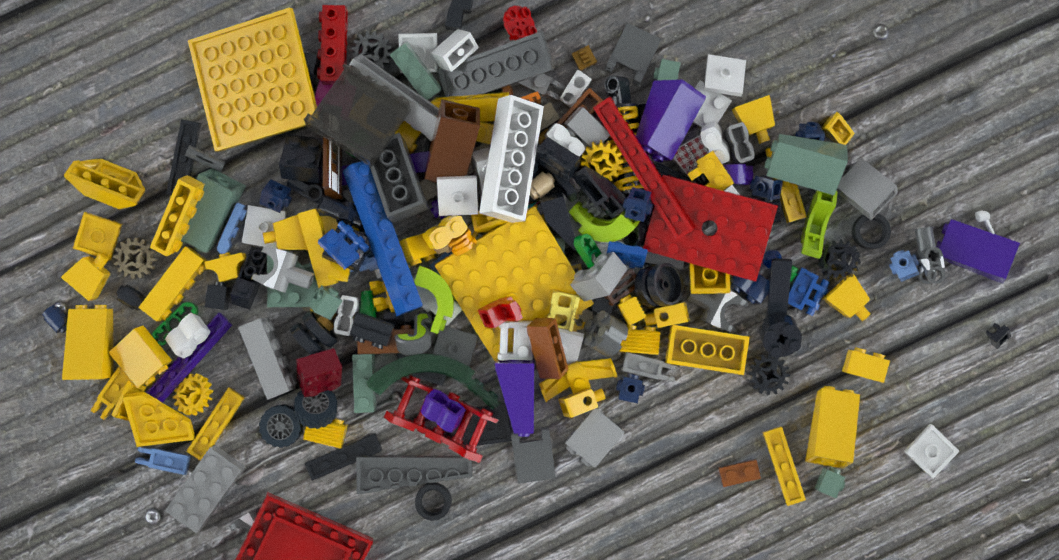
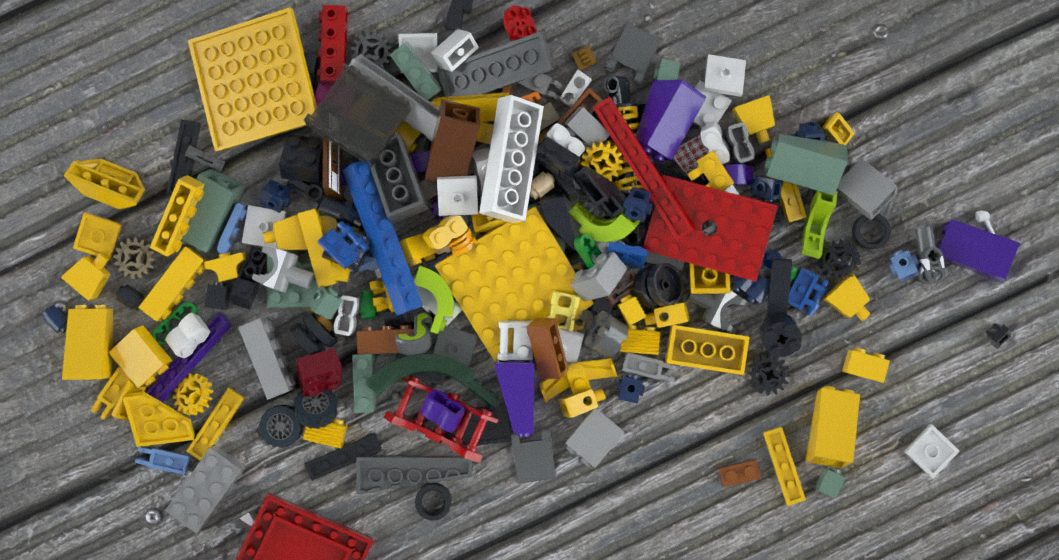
(372, 330): black brick -> none
(499, 312): red brick -> none

